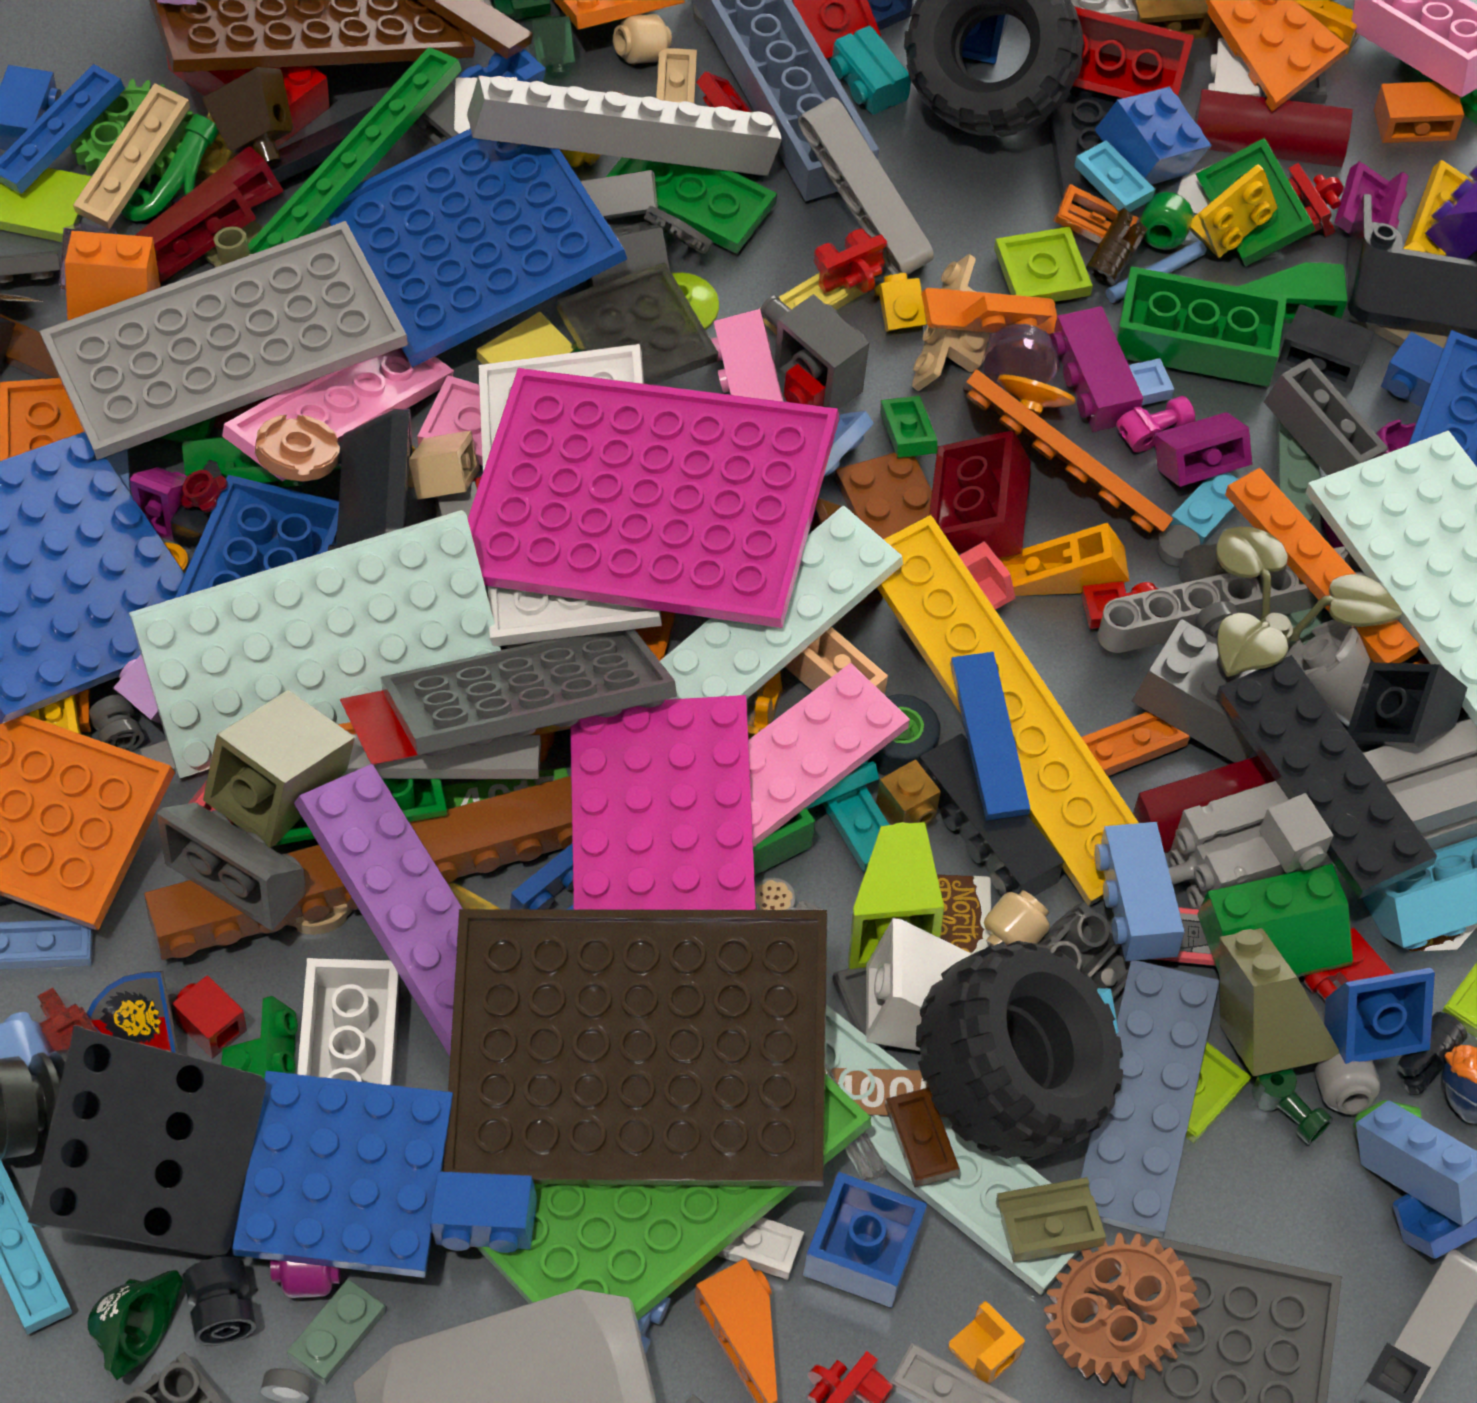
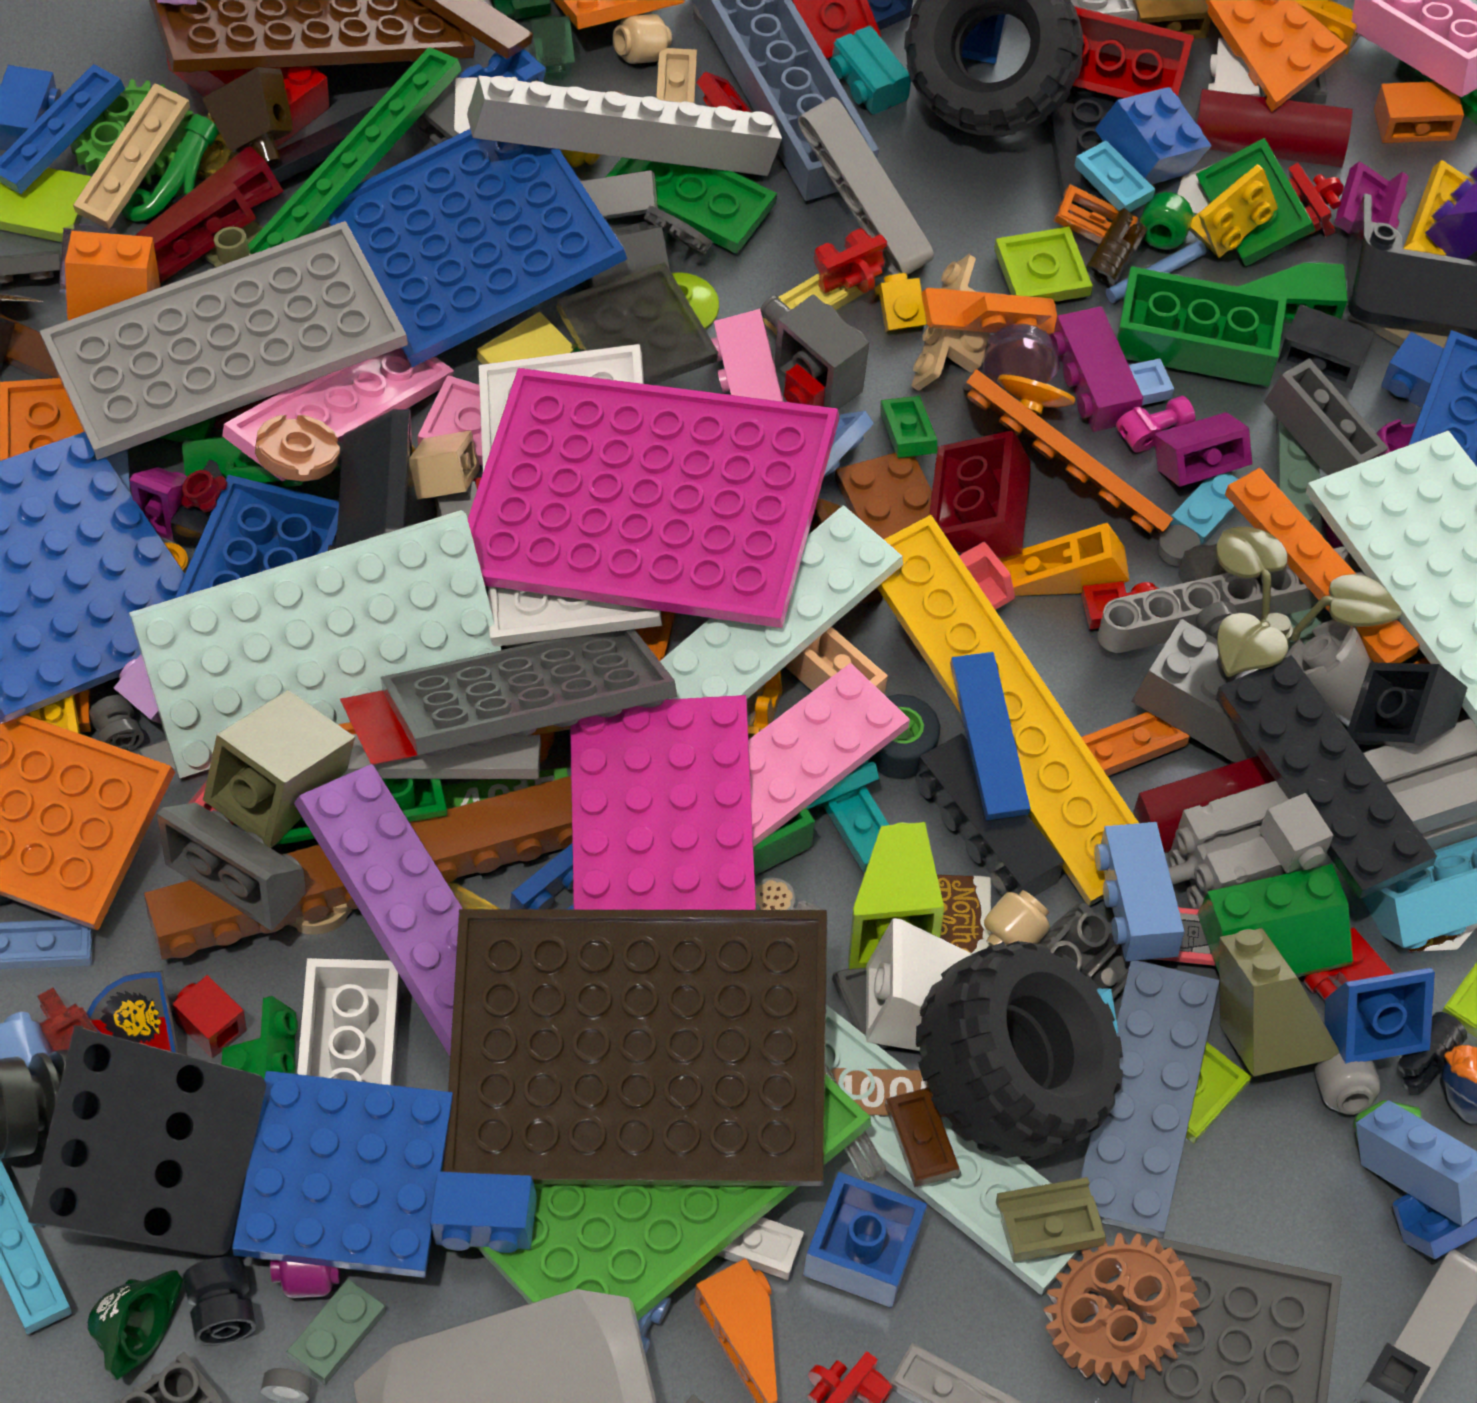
(908, 795): pearl gold brick -> none
(987, 1344): light orange panel -> none
(1278, 1091): dark green leg -> none

